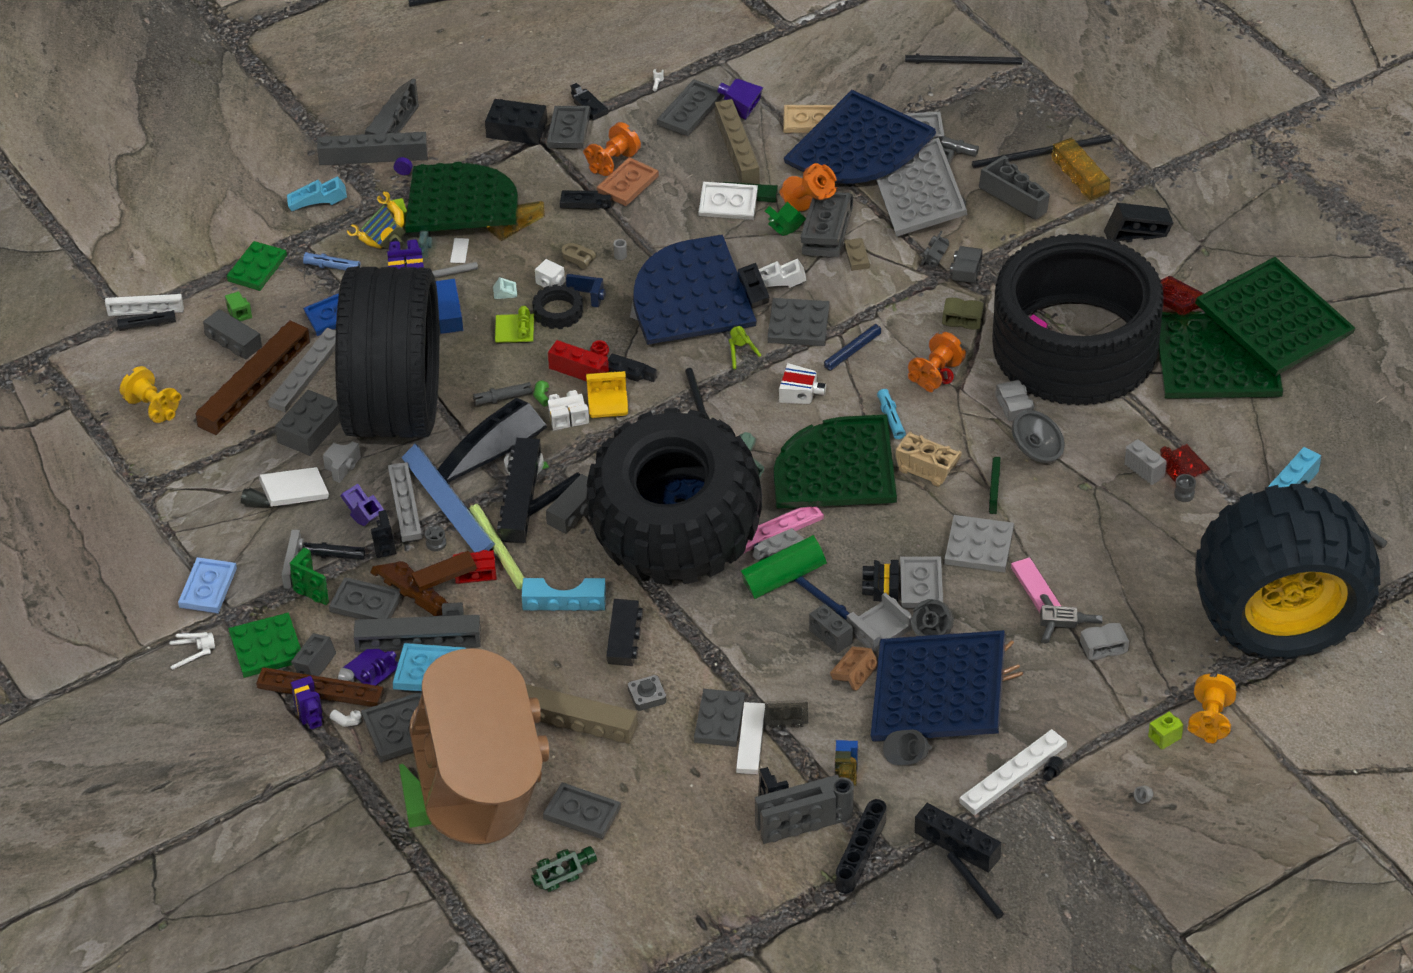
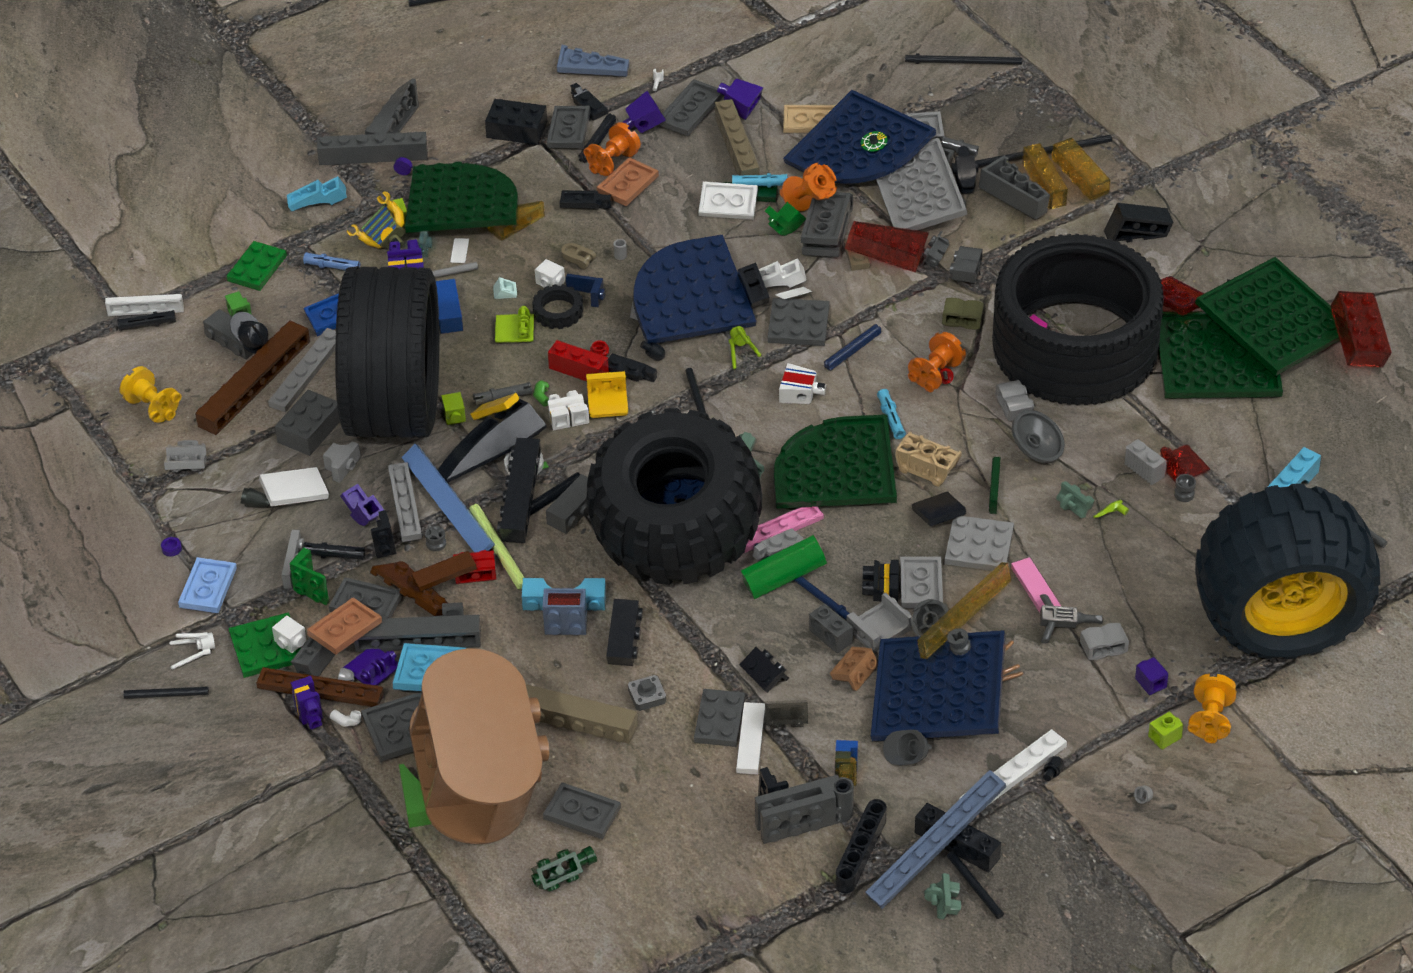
(166, 692): none -> black bar
(171, 546): none -> dark purple tile
(185, 455): none -> light grey slope
(249, 331): none -> black piece
(289, 634): none -> white brick
(344, 625): none -> nougat plate
(453, 408): none -> lime brick
(495, 406): none -> yellow tile
(564, 611): none -> sand blue piece
(585, 63): none -> sand blue wing
(599, 134): none -> black axle
(643, 113): none -> dark purple torso
(653, 350): none -> black cylinder
(760, 180): none -> medium azure pin
(763, 669): none -> black bracket
(795, 292): none -> white sticker
(874, 141): none -> green piece
(887, 244): none -> clear red wedge
(935, 839): none -> sand blue plate
(939, 508): none -> black tile
(940, 895): none -> sand green hips
(959, 641): none -> dark grey wheel
(964, 610): none -> clear yellow tile
(965, 170): none -> black hinge
(1045, 174): none -> clear yellow brick
(1073, 499): none -> sand green hips
(1112, 507): none -> lime bar
(1151, 676): none -> dark purple brick
(1360, 329): none -> clear red brick

